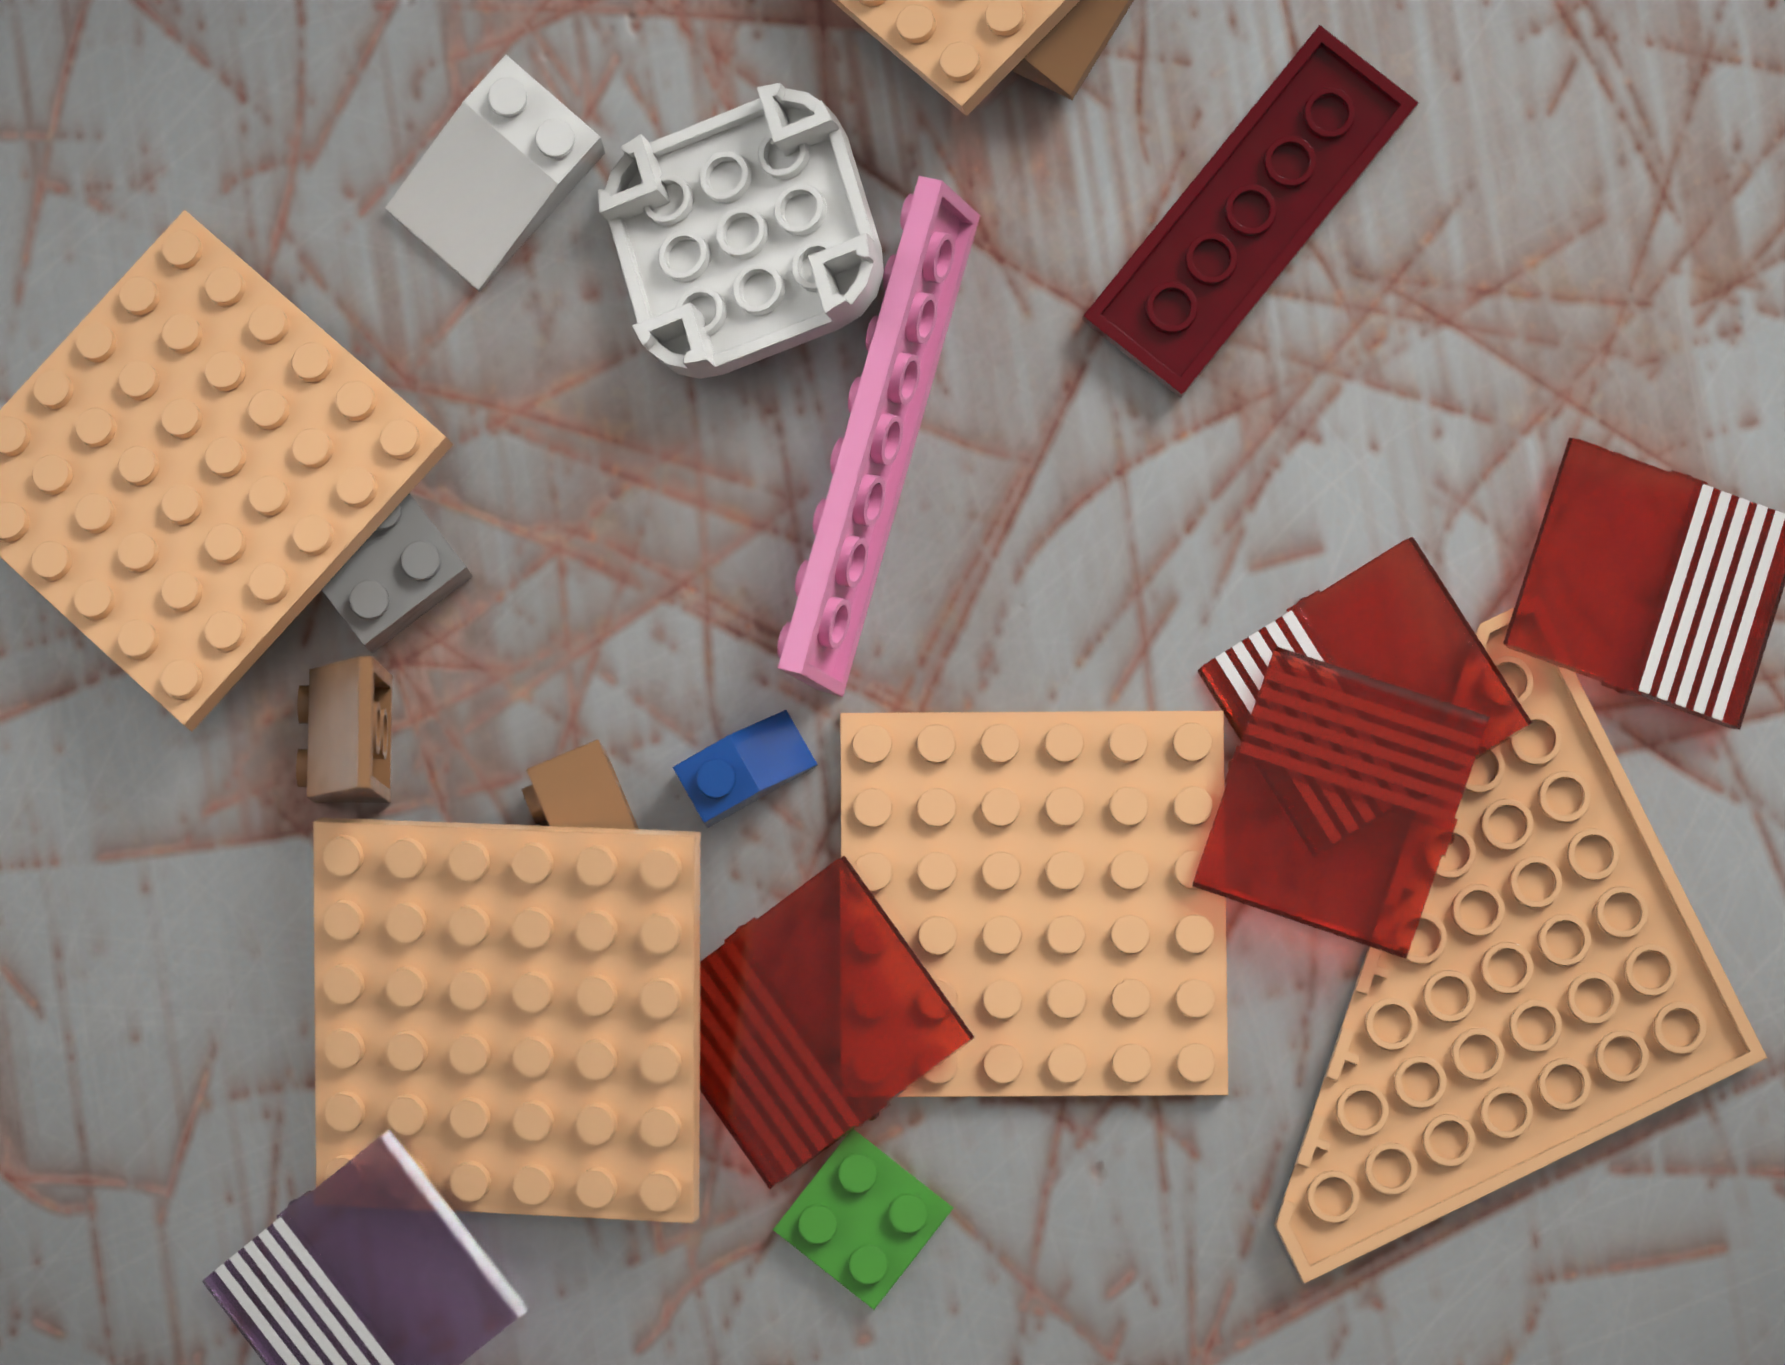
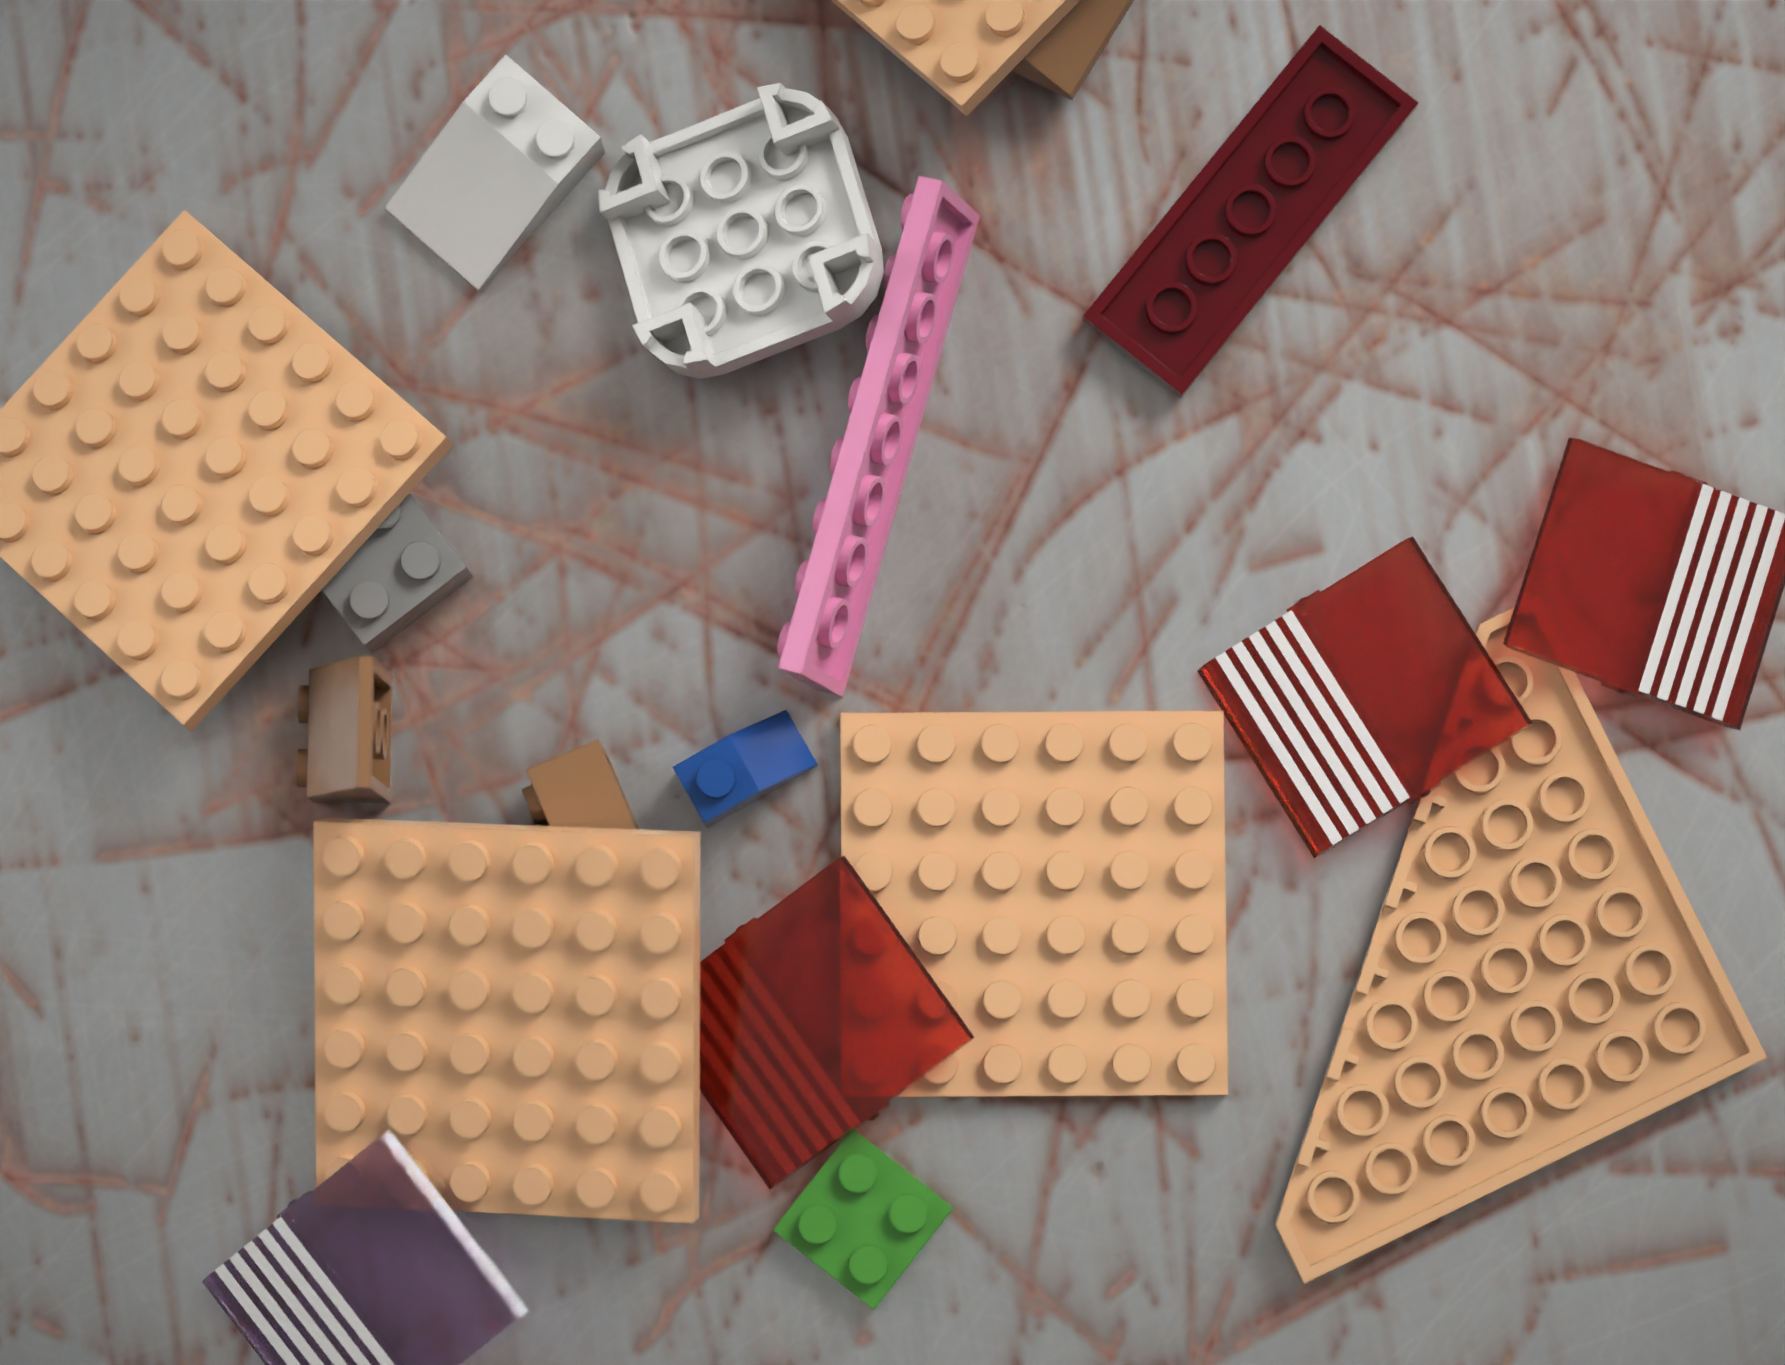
(1341, 802): clear red piece -> none

